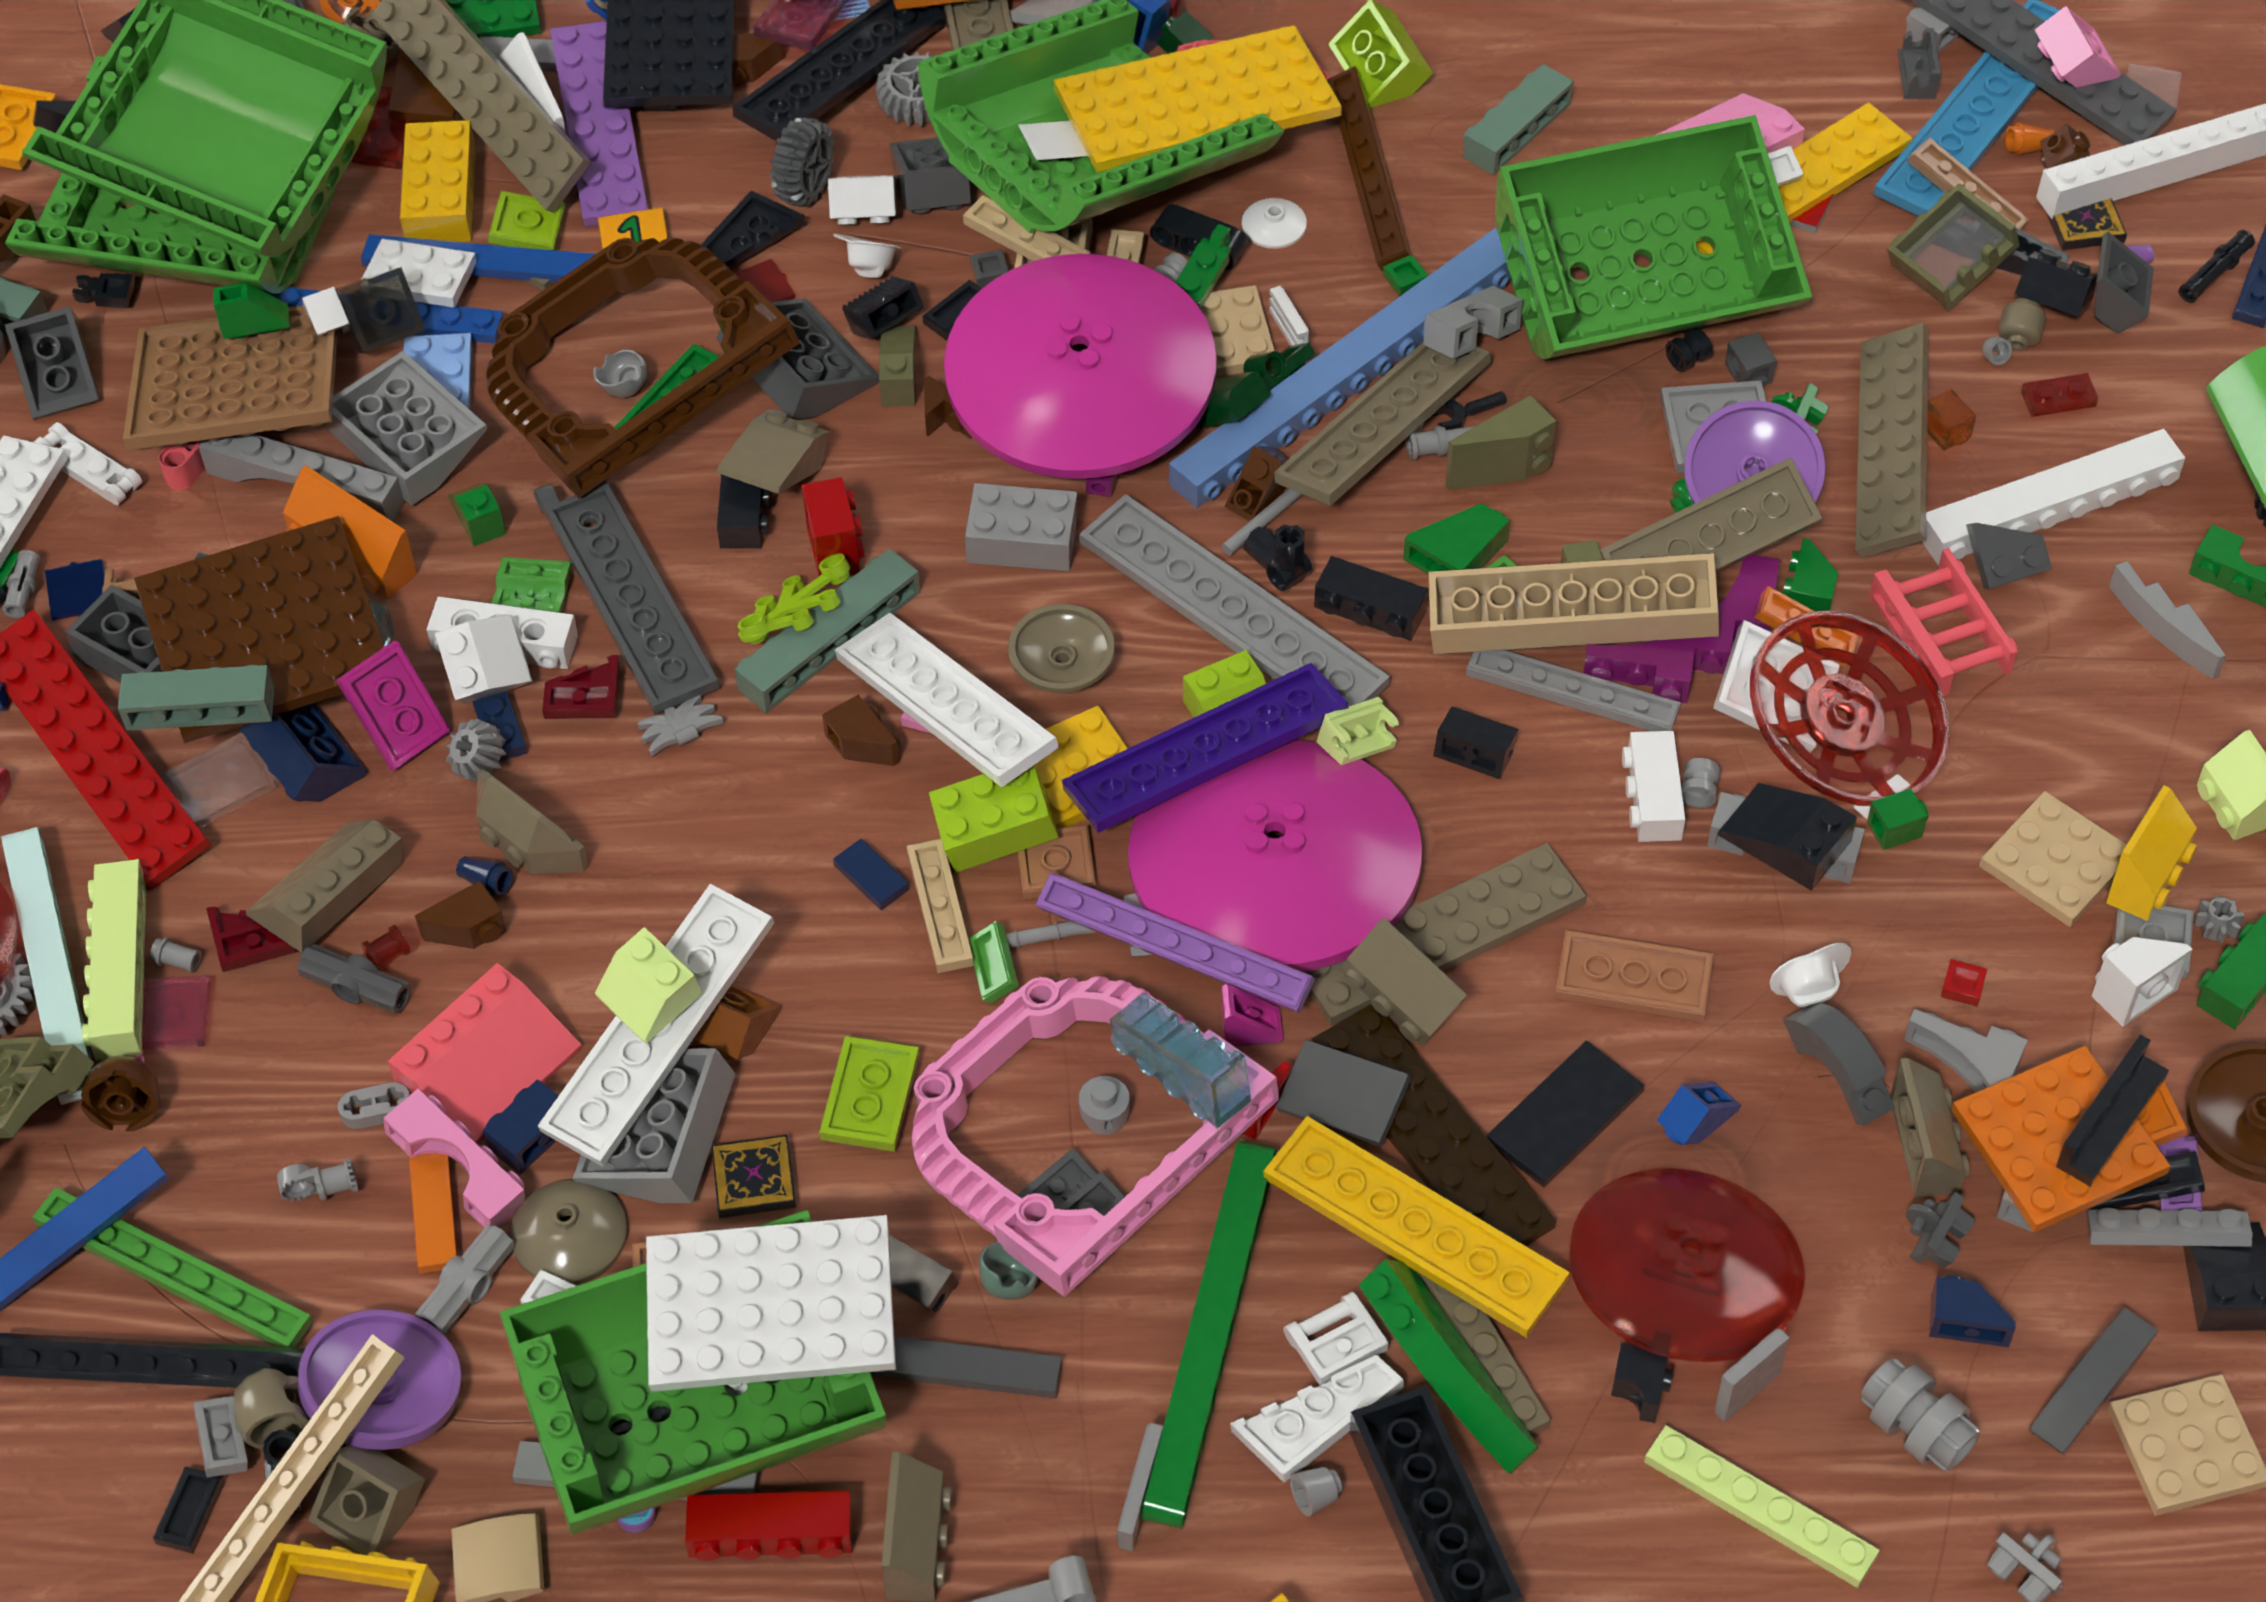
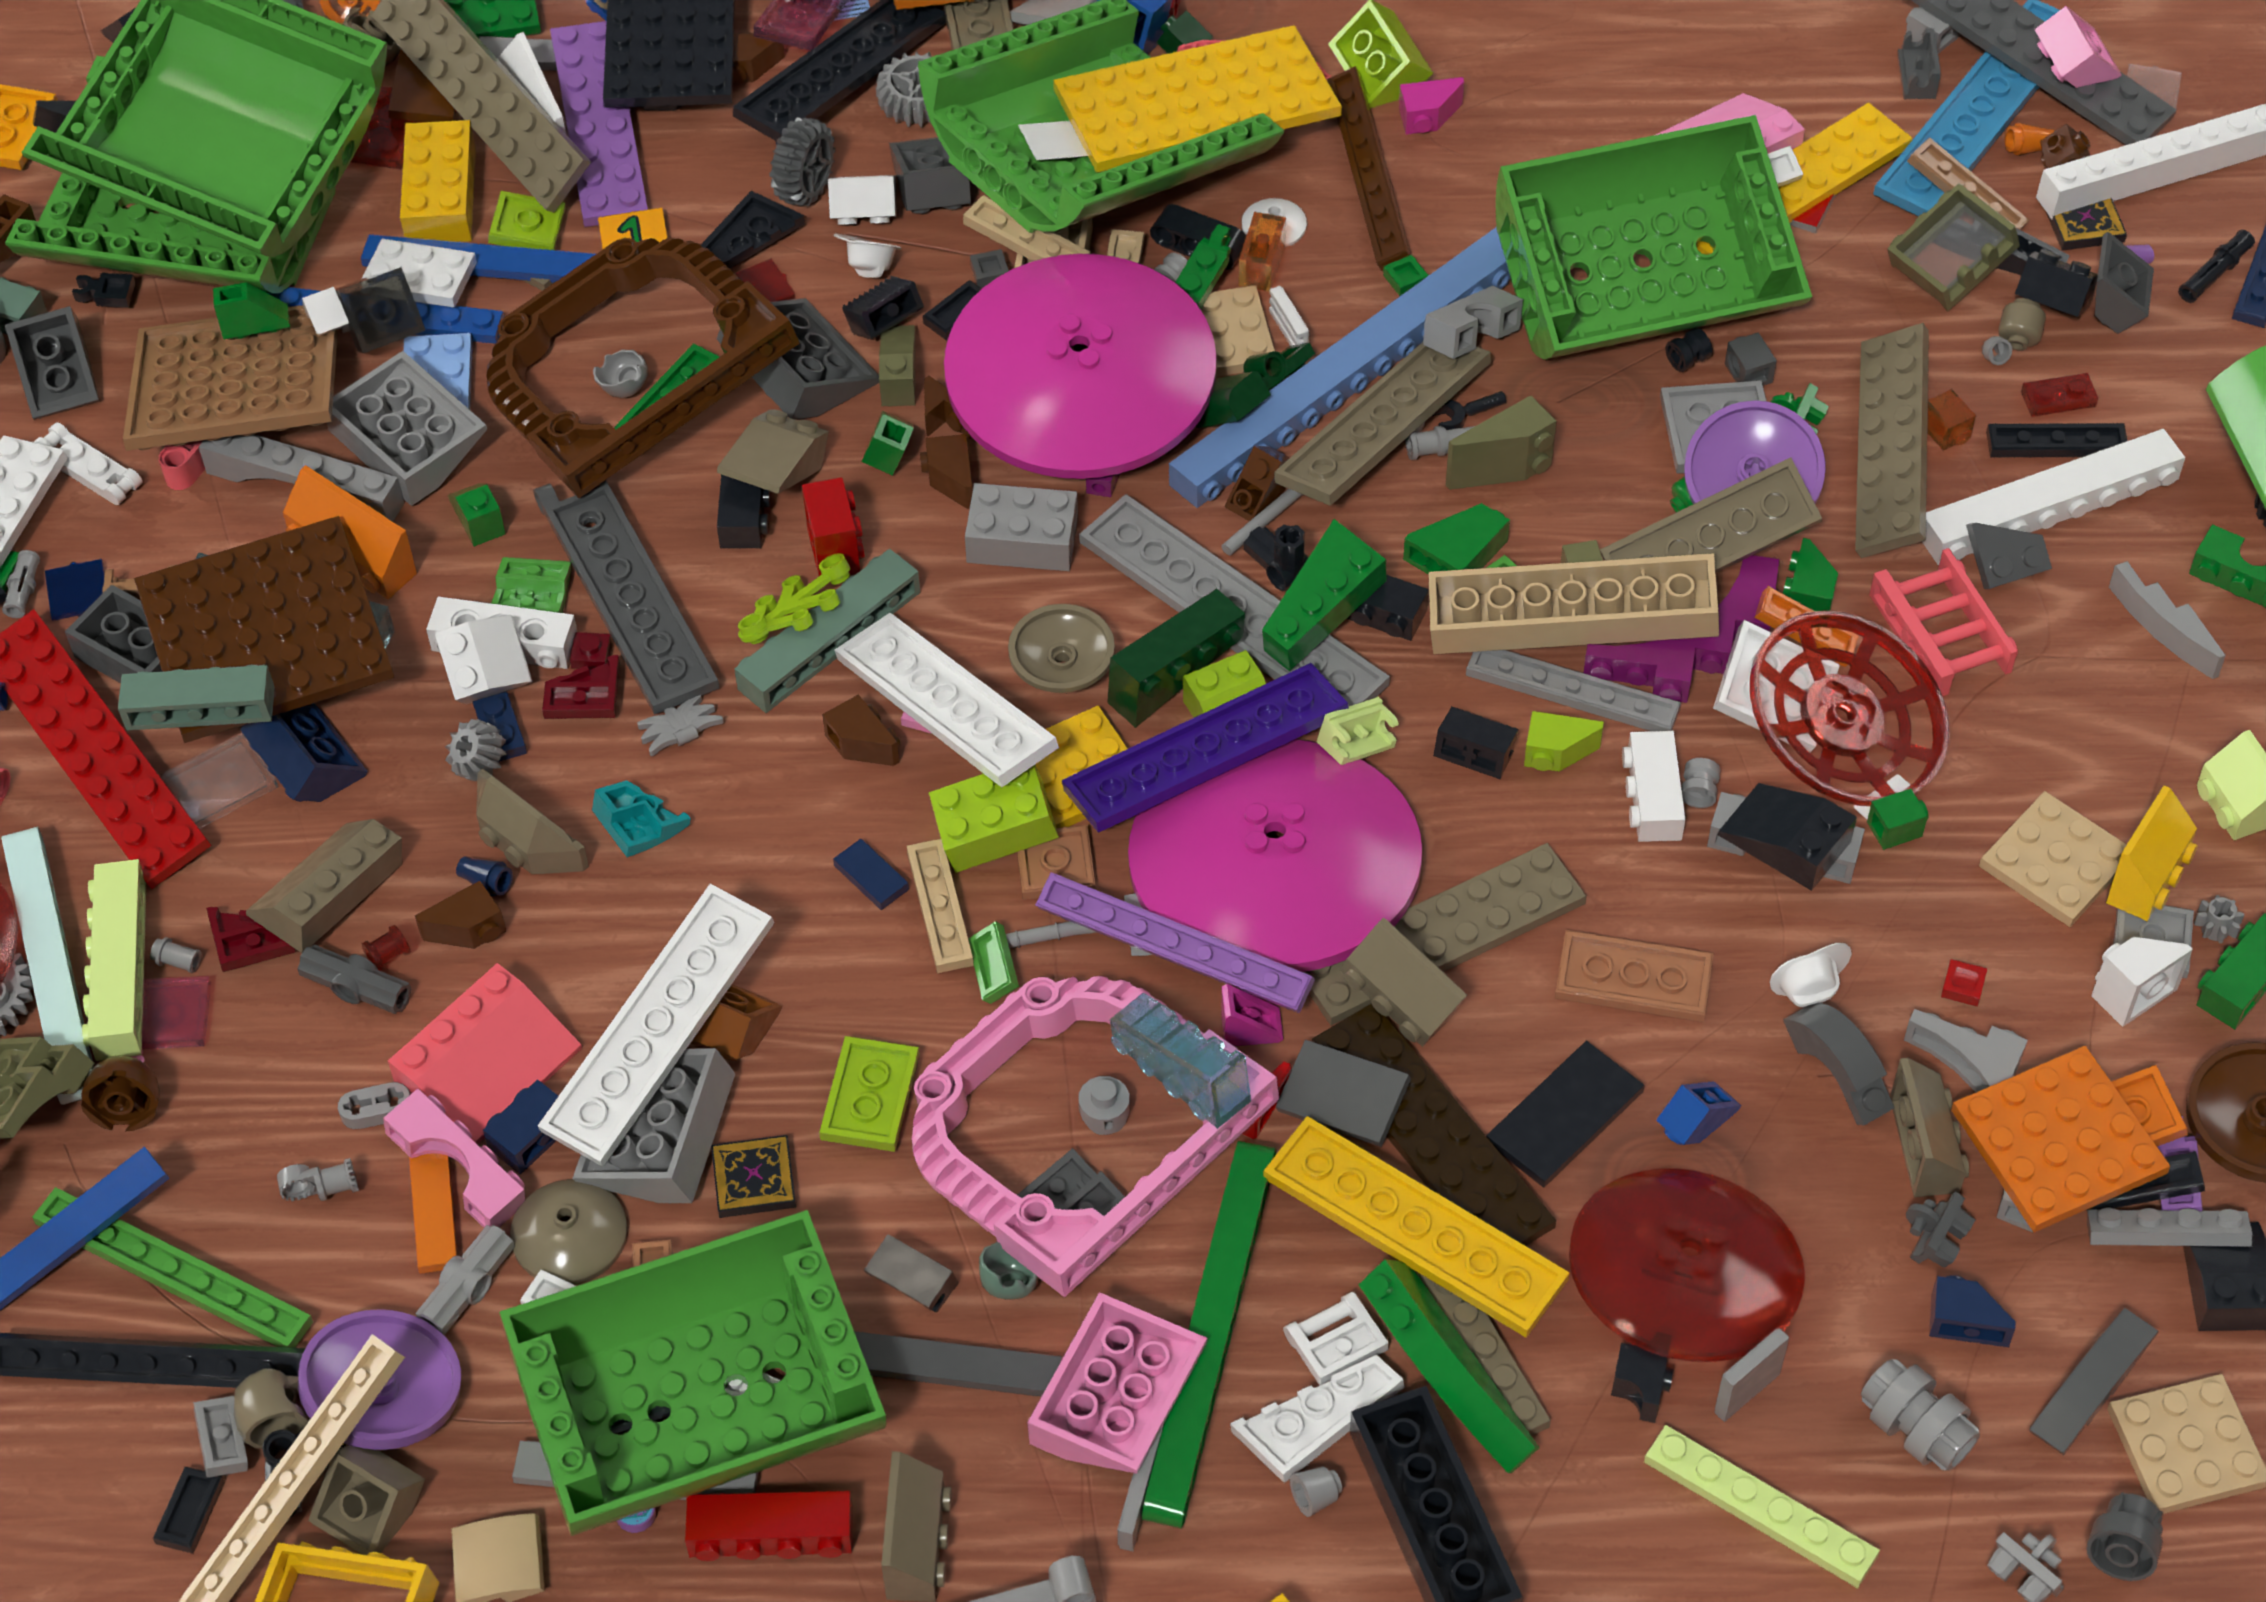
(393, 705): dark pink tile -> none
(590, 650): none -> dark red plate
(635, 818): none -> teal slope
(647, 986): yellowish green slope -> none
(769, 1303): white plate -> none
(887, 443): none -> green slope
(949, 467): none -> reddish brown slope
(1114, 1387): none -> bright pink slope
(1154, 665): none -> dark green wedge
(1262, 251): none -> clear orange brick
(1324, 593): none -> green wedge
(1429, 103): none -> dark pink slope
(1517, 119): sand green brick -> none
(1560, 740): none -> lime slope
(2053, 439): none -> black tile
(2112, 1114): black fence -> none
(2127, 1538): none -> dark grey piece

